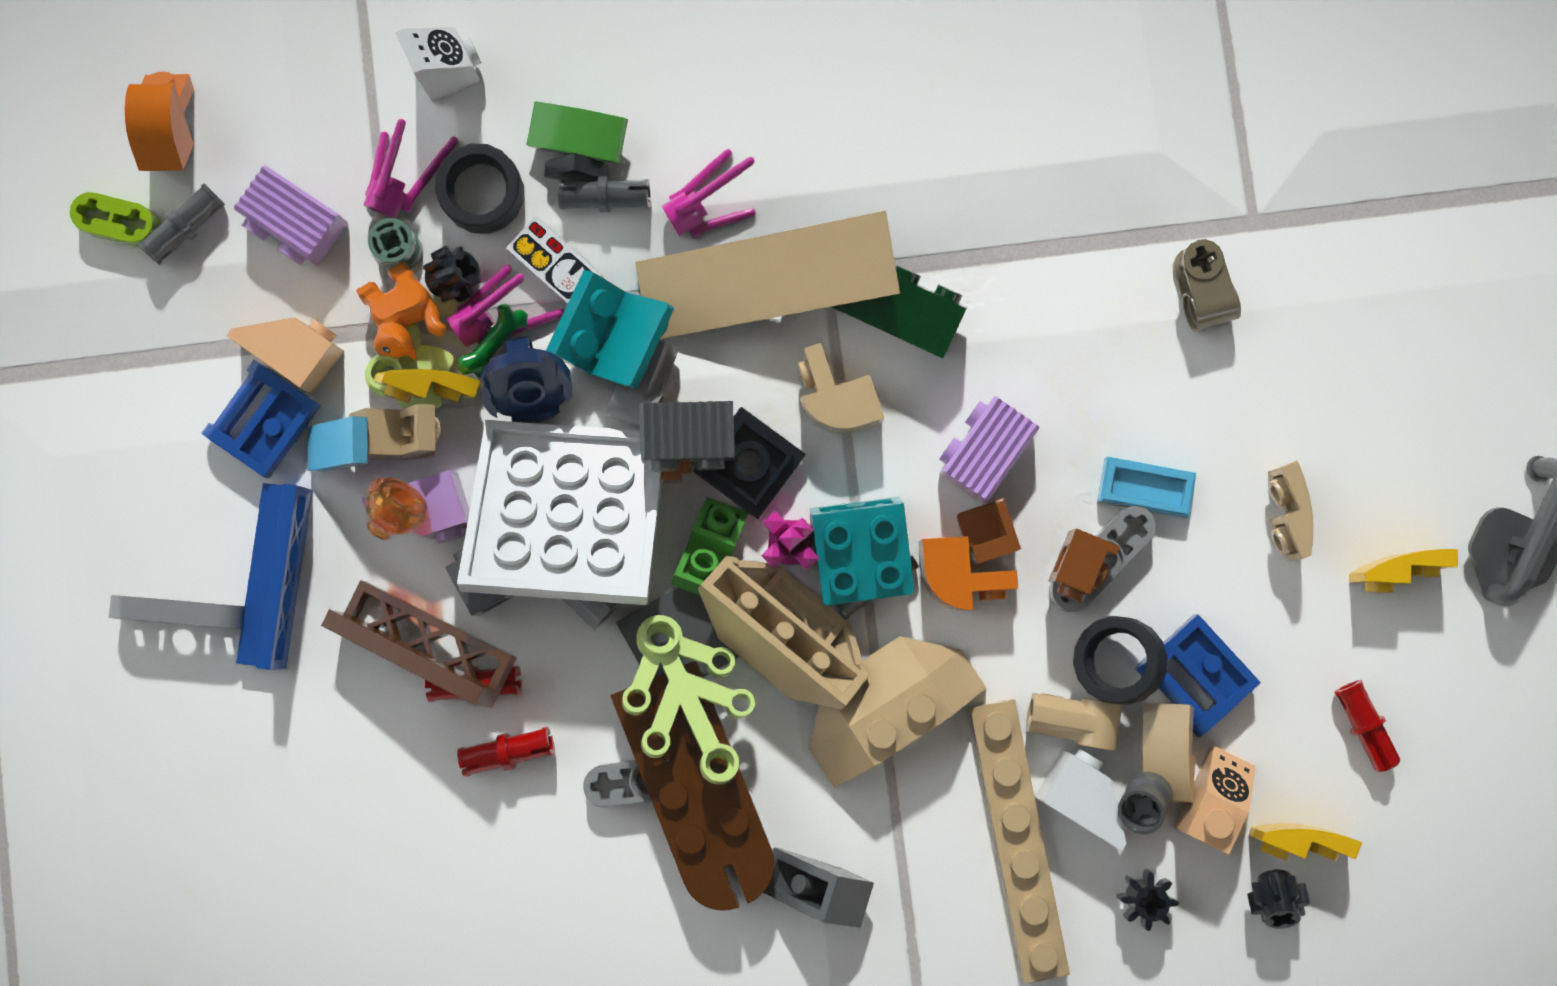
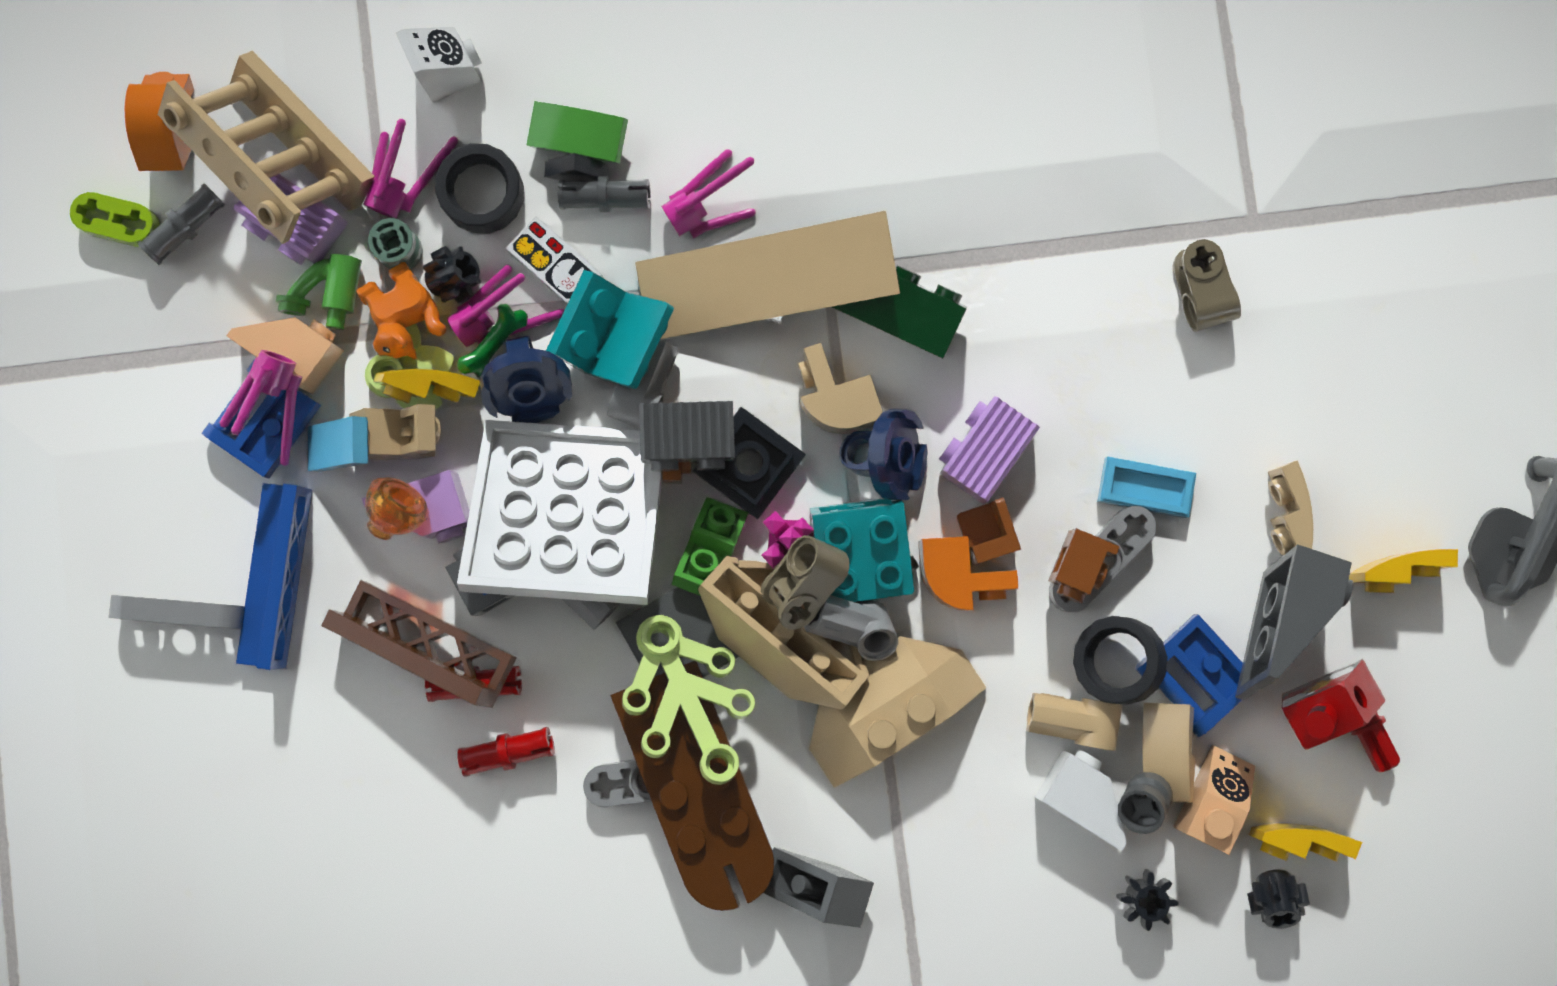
(268, 375): none -> dark pink plant
(292, 123): none -> tan fence
(340, 289): none -> bright green plant
(805, 577): none -> dark tan piece
(857, 624): none -> light grey piece
(894, 454): none -> dark blue tile
(1019, 841): tan plate -> none
(1291, 608): none -> dark grey slope
(1329, 706): none -> red torso

